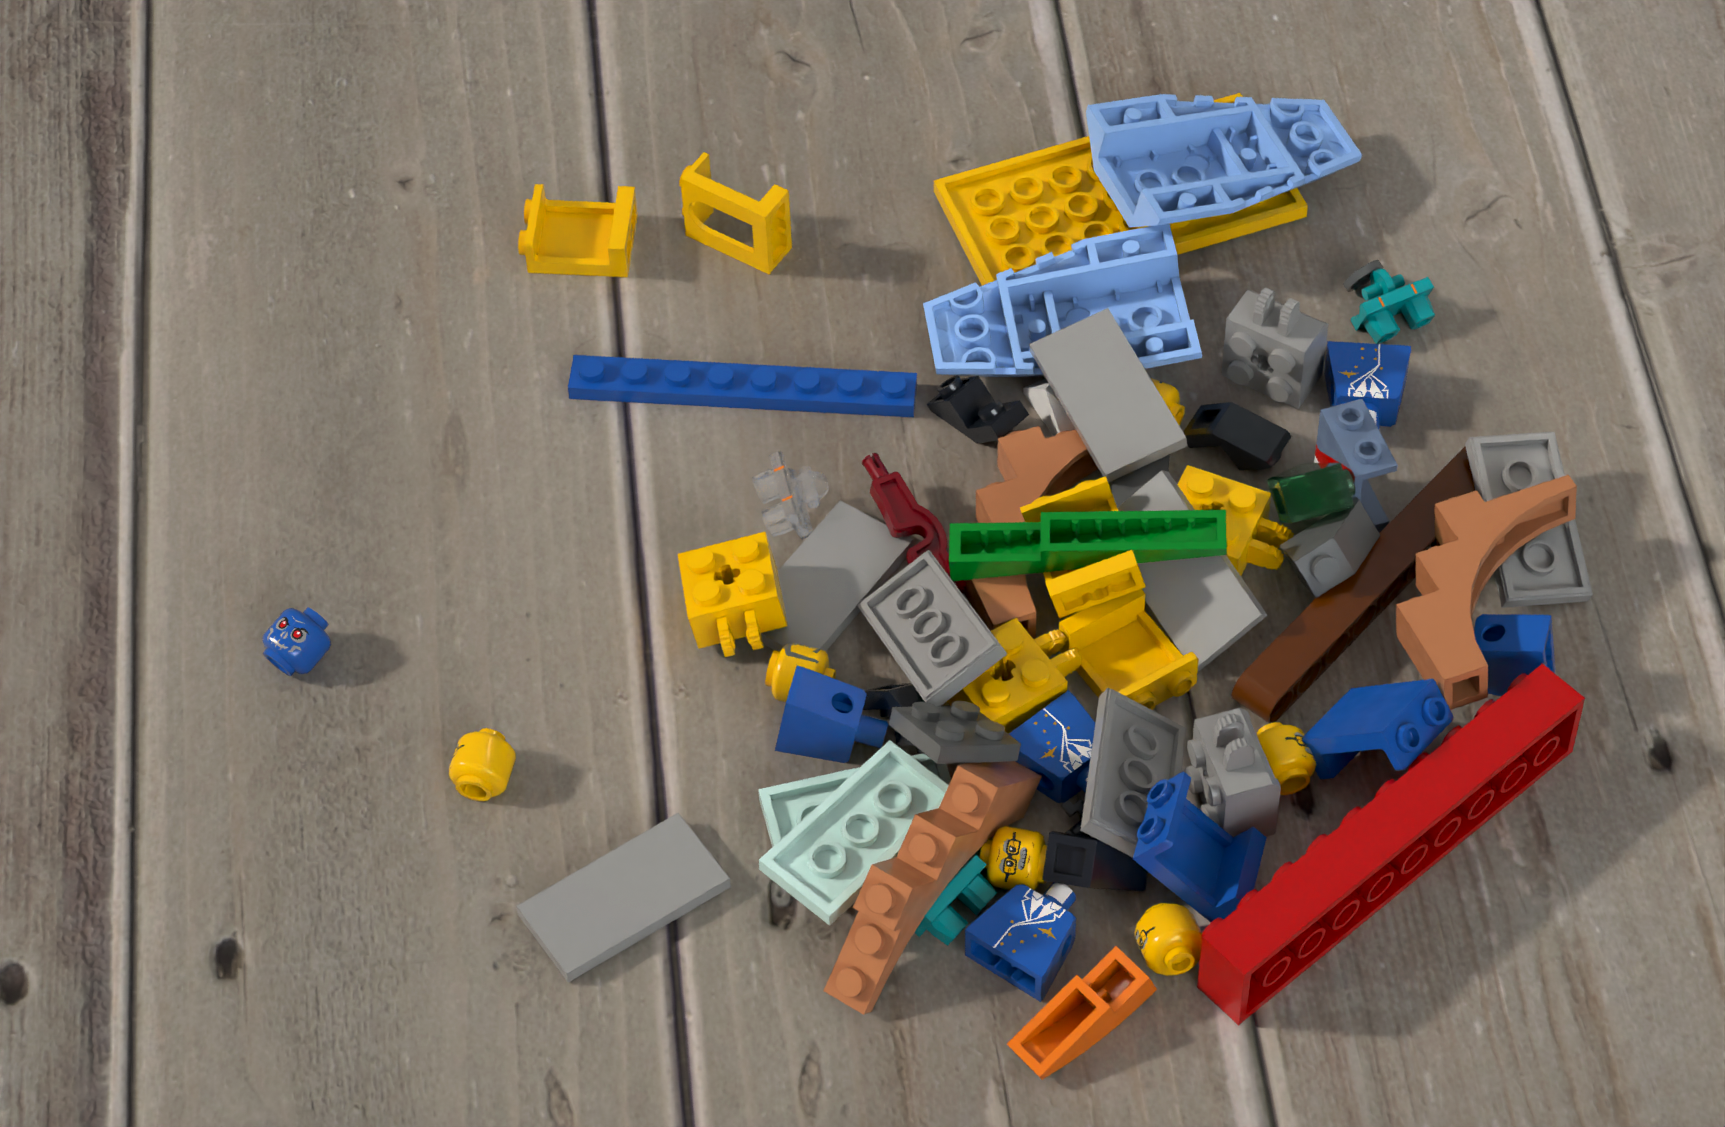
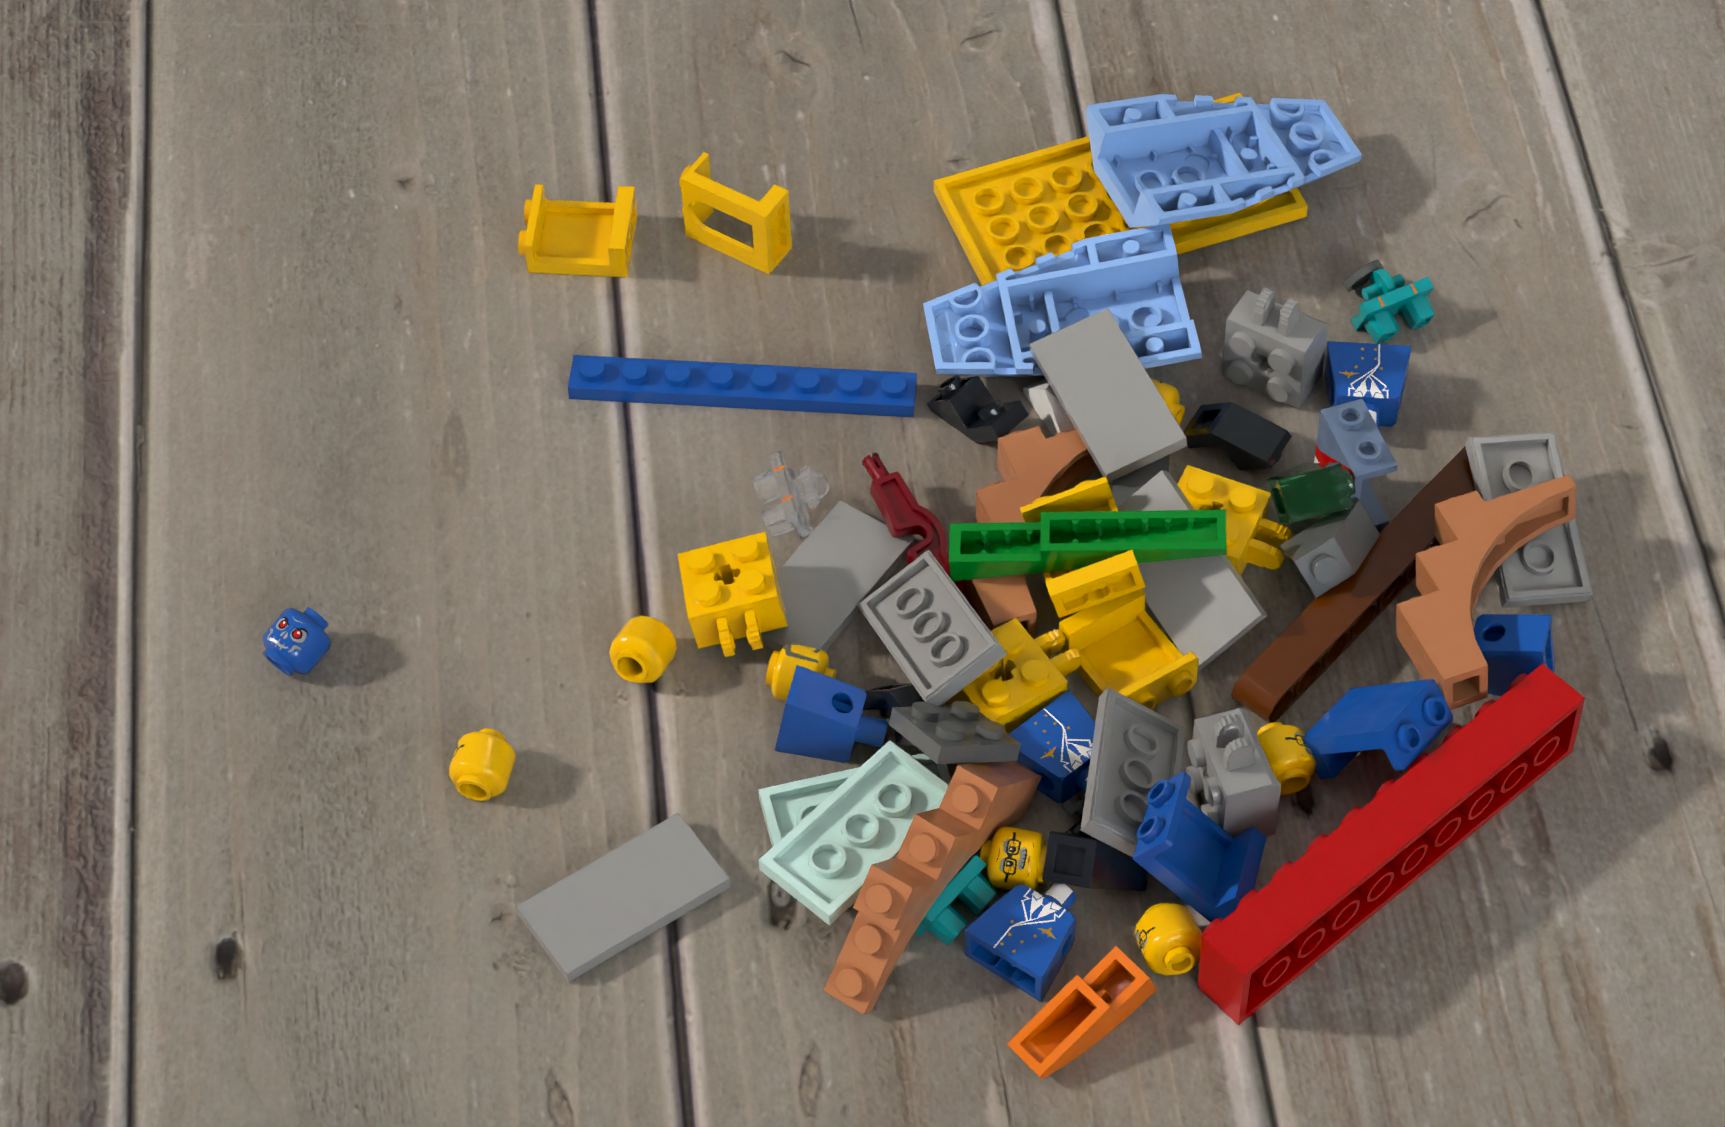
(642, 650): none -> yellow head

